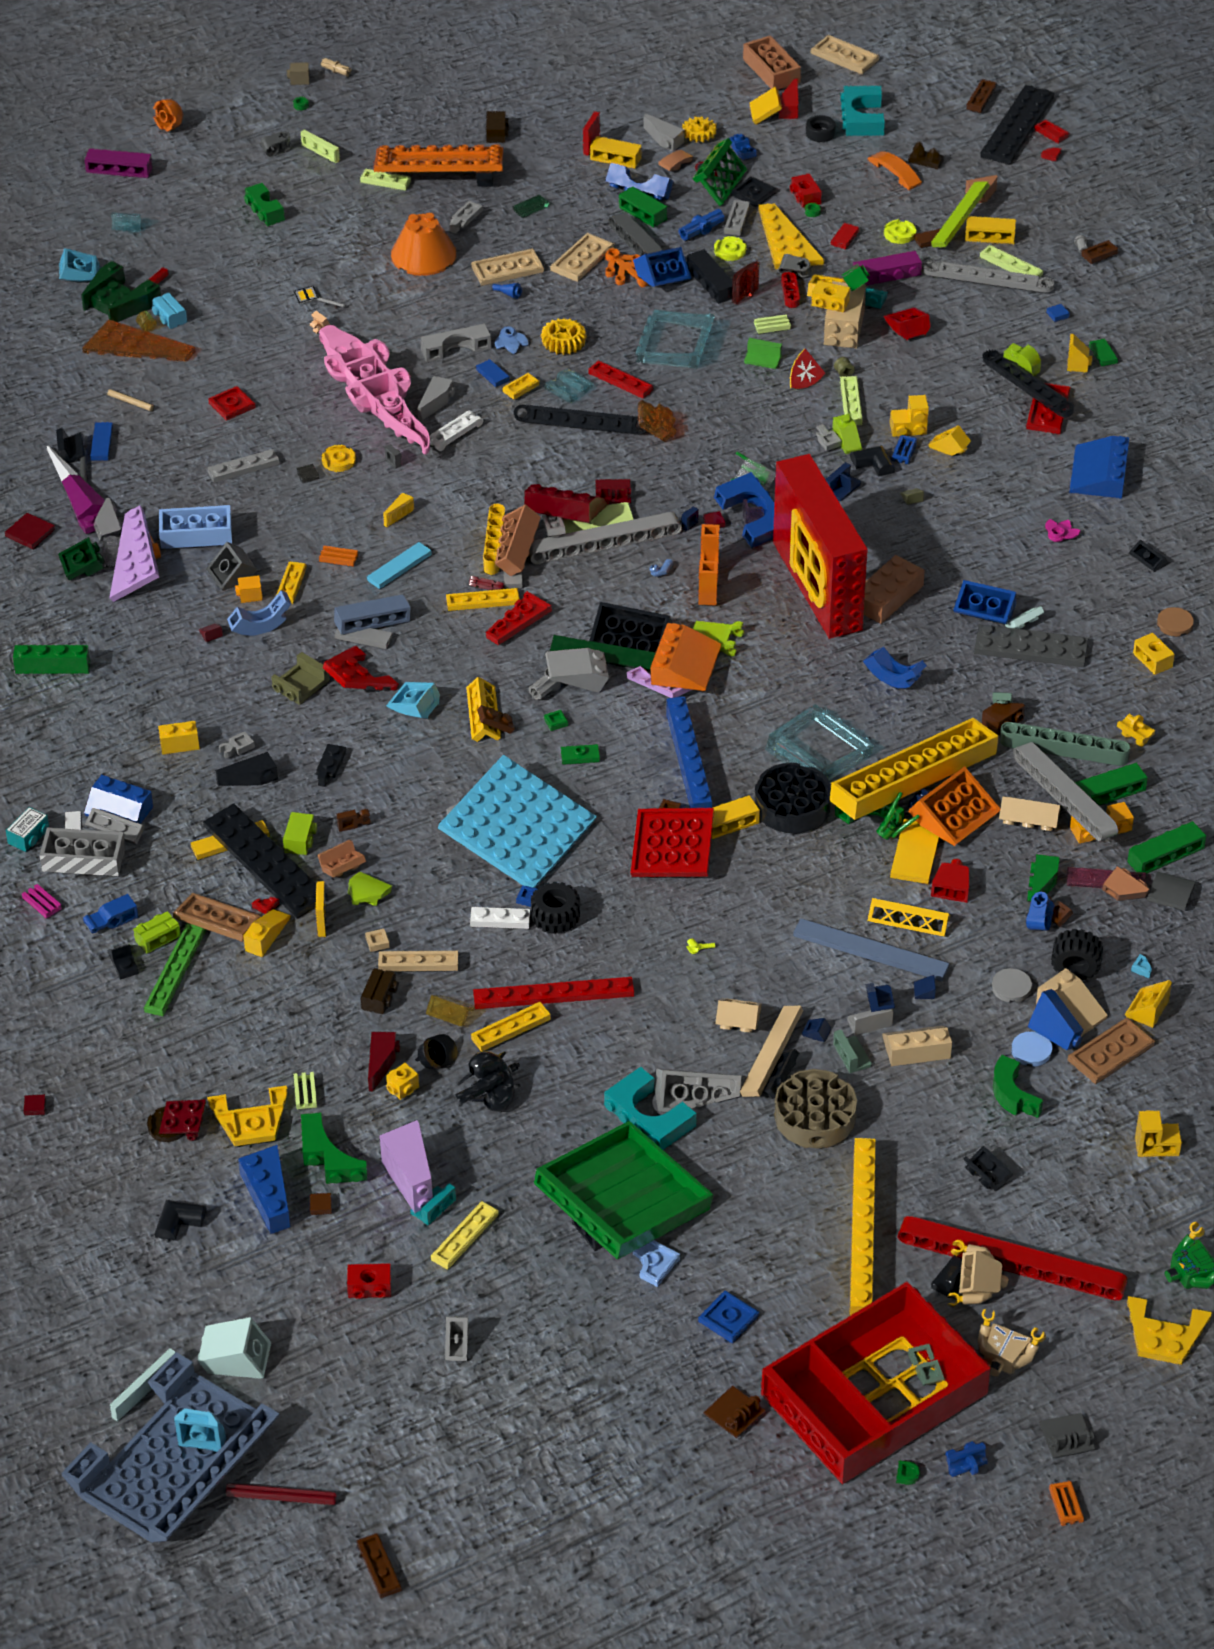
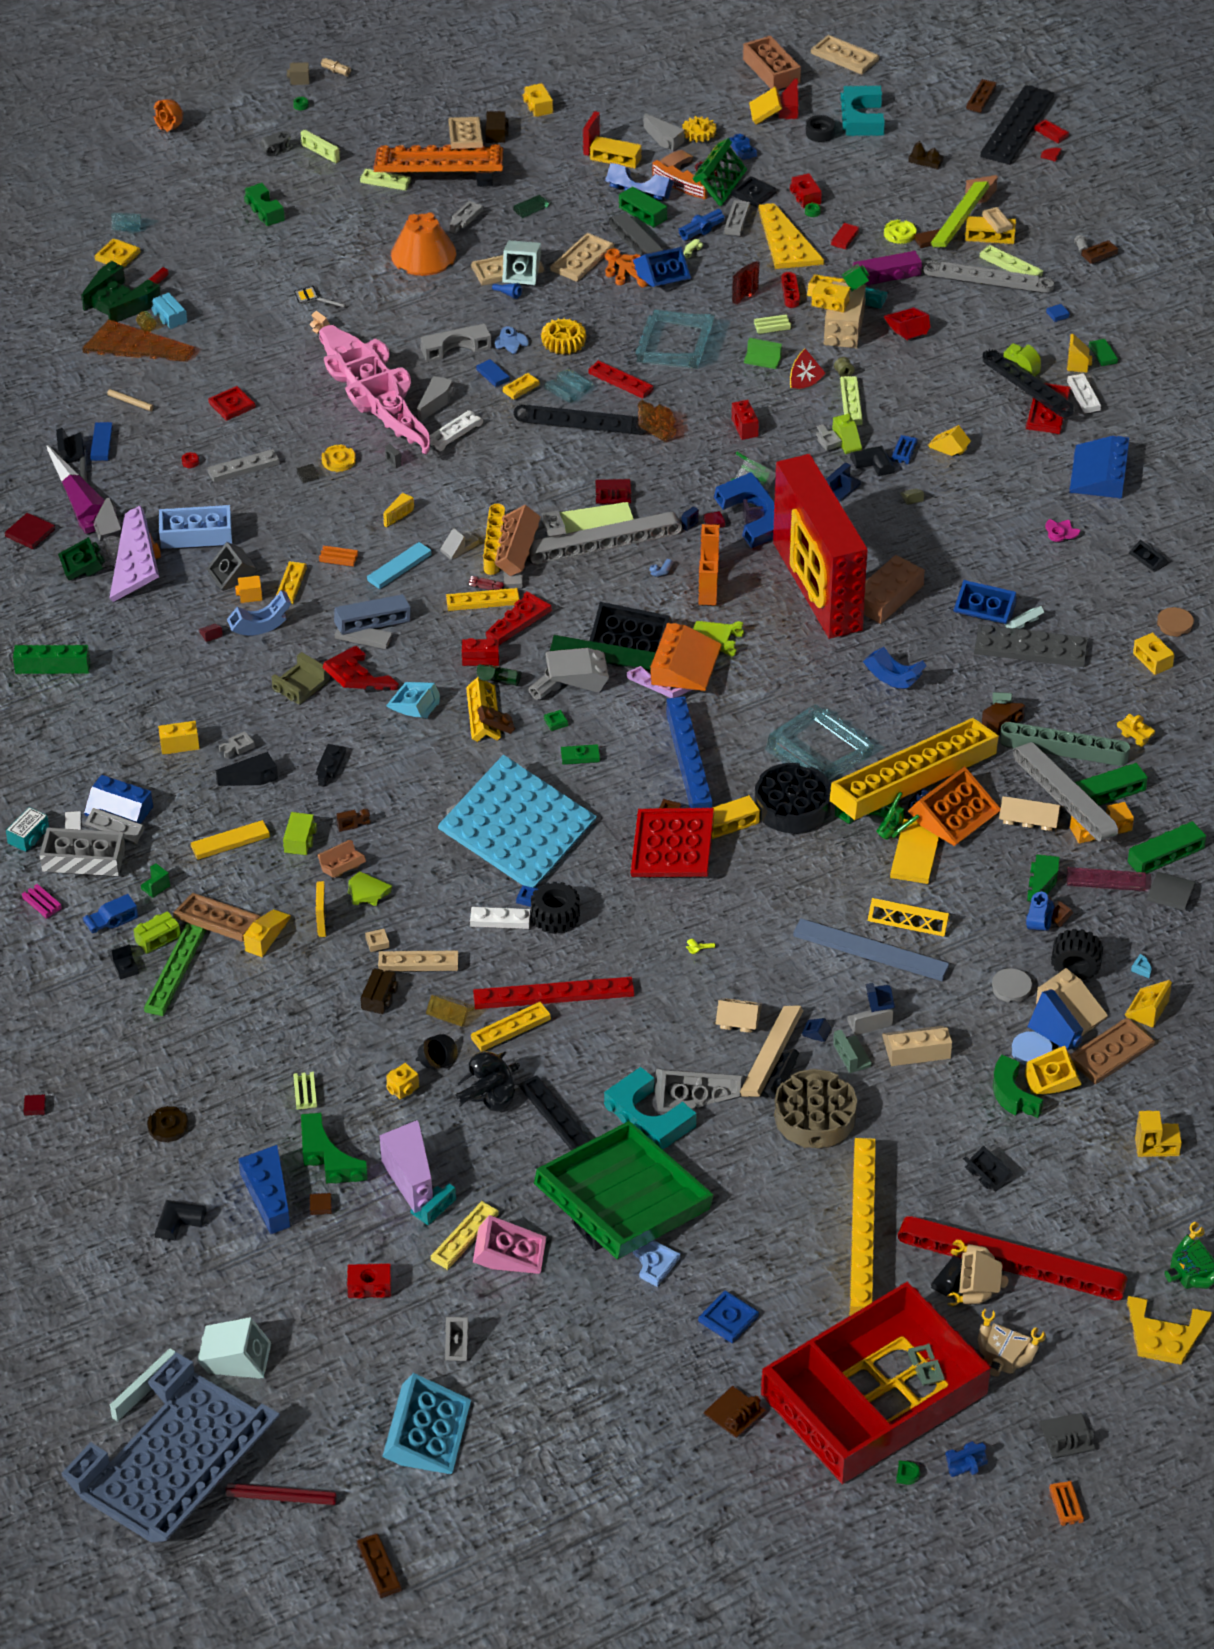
(77, 266): medium azure slope -> none
(118, 163): magenta brick -> none
(118, 252): none -> yellow tile
(158, 882): none -> green panel
(183, 1117): dark red hinge -> none
(190, 460): none -> red tile
(199, 1430): medium azure slope -> none
(253, 1123): yellow wing -> none
(264, 859): black plate -> none
(265, 905): red tile -> none
(382, 1056): dark red slope -> none
(426, 1426): none -> medium azure slope
(458, 544): none -> light grey slope
(465, 132): none -> tan tile
(480, 652): none -> red brick
(498, 674): none -> dark green brick
(508, 1247): none -> bright pink slope
(521, 262): none -> light aqua slope
(538, 100): none -> yellow brick
(554, 1112): none -> black tile
(563, 503): dark red slope -> none
(682, 180): none -> slope
(689, 247): none -> yellowish green arm
(710, 275): black brick -> none
(730, 248): neon yellow tile -> none
(745, 419): none -> red brick
(796, 265): dark grey piece -> none
(897, 166): orange slope -> none
(911, 420): yellow brick -> none
(925, 988): dark blue slope -> none
(951, 881): red torso -> none
(997, 220): none -> tan tile
(1052, 1072): none -> yellow slope
(1084, 393): none -> white plate
(1123, 886): nougat slope -> none

